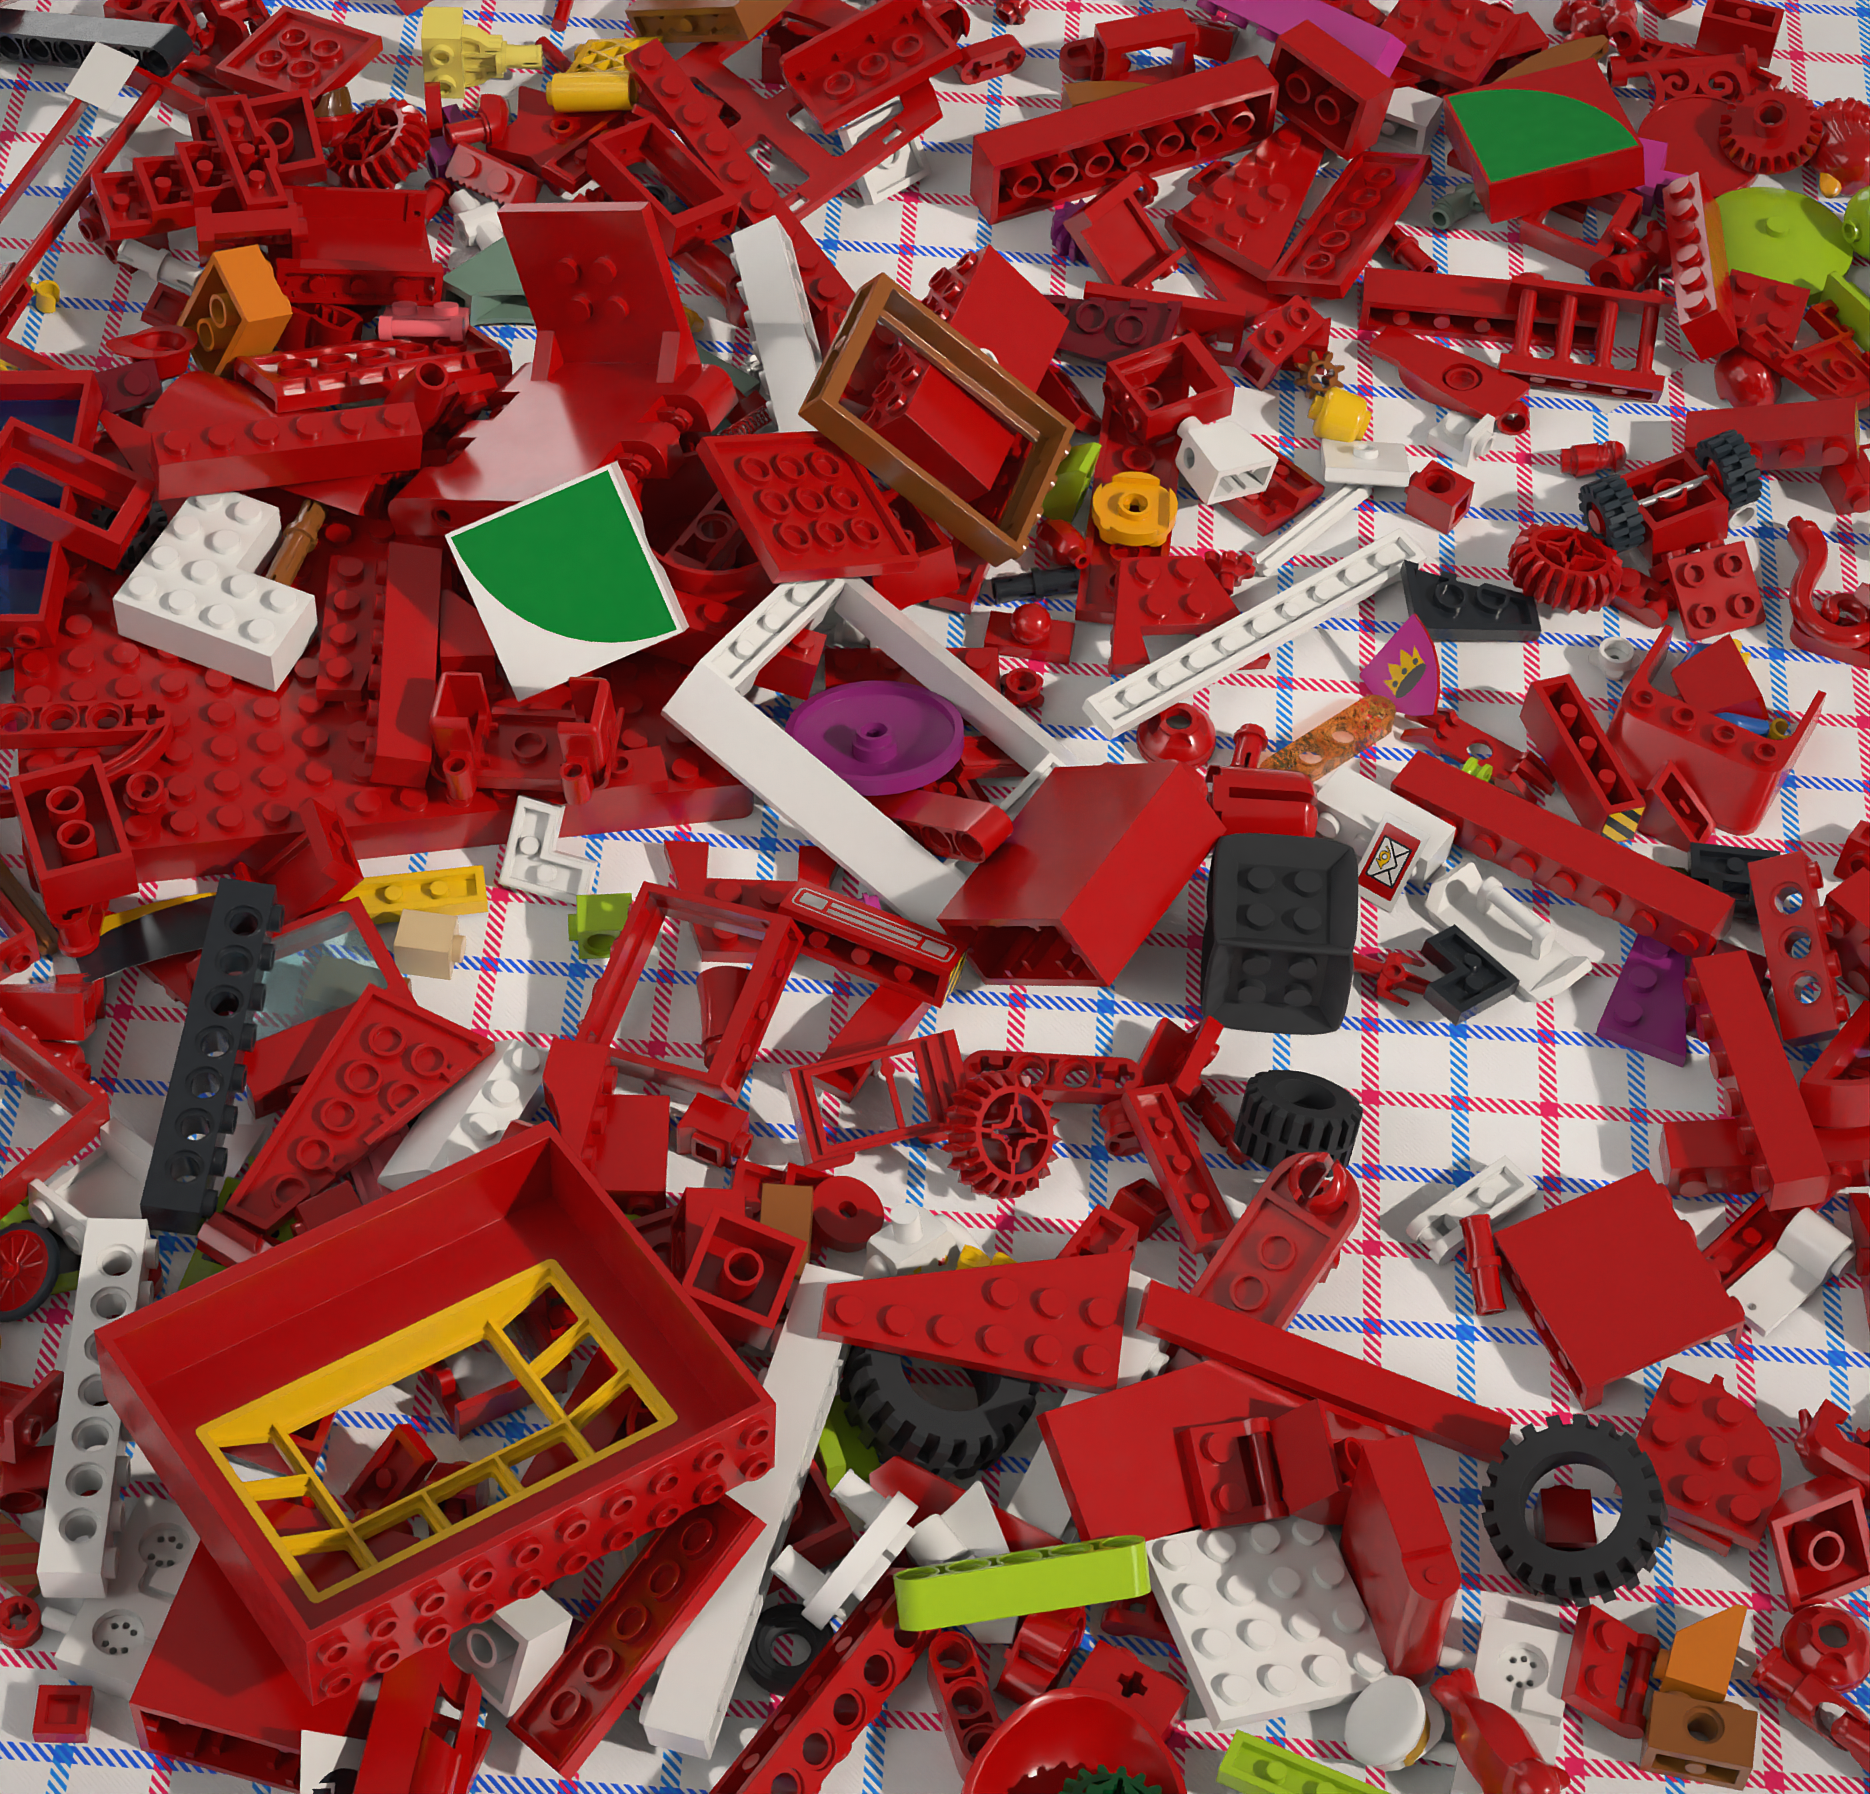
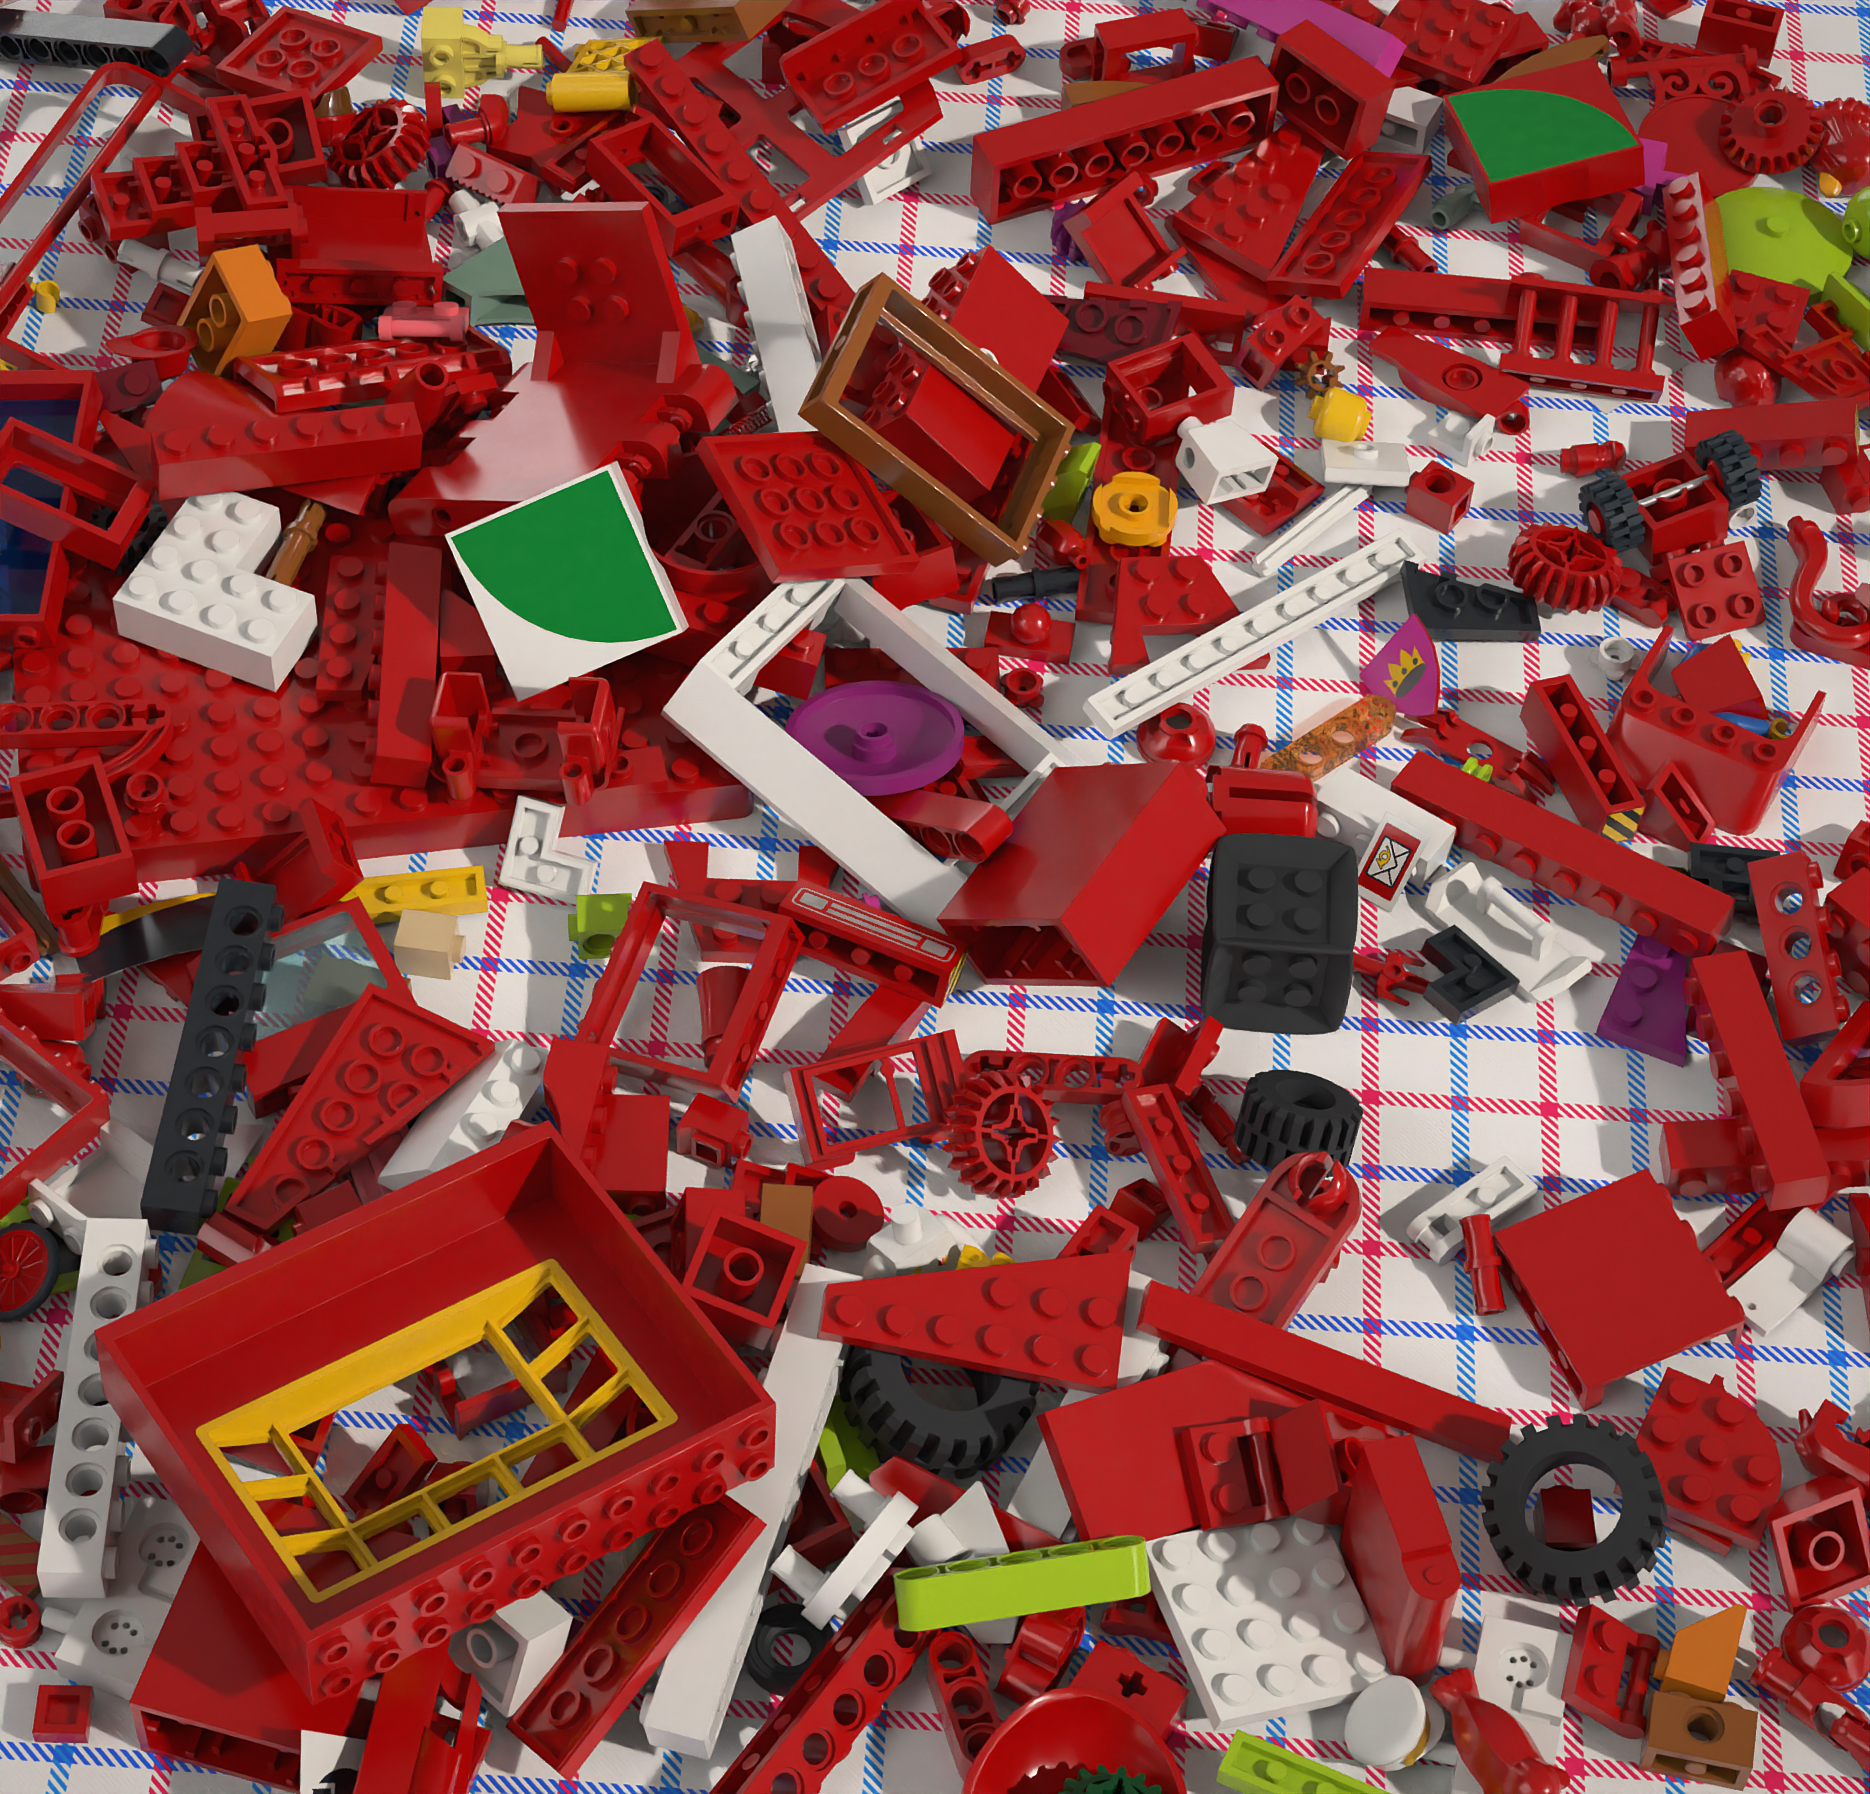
(101, 76): white sticker -> none
(1229, 569): red plant -> none

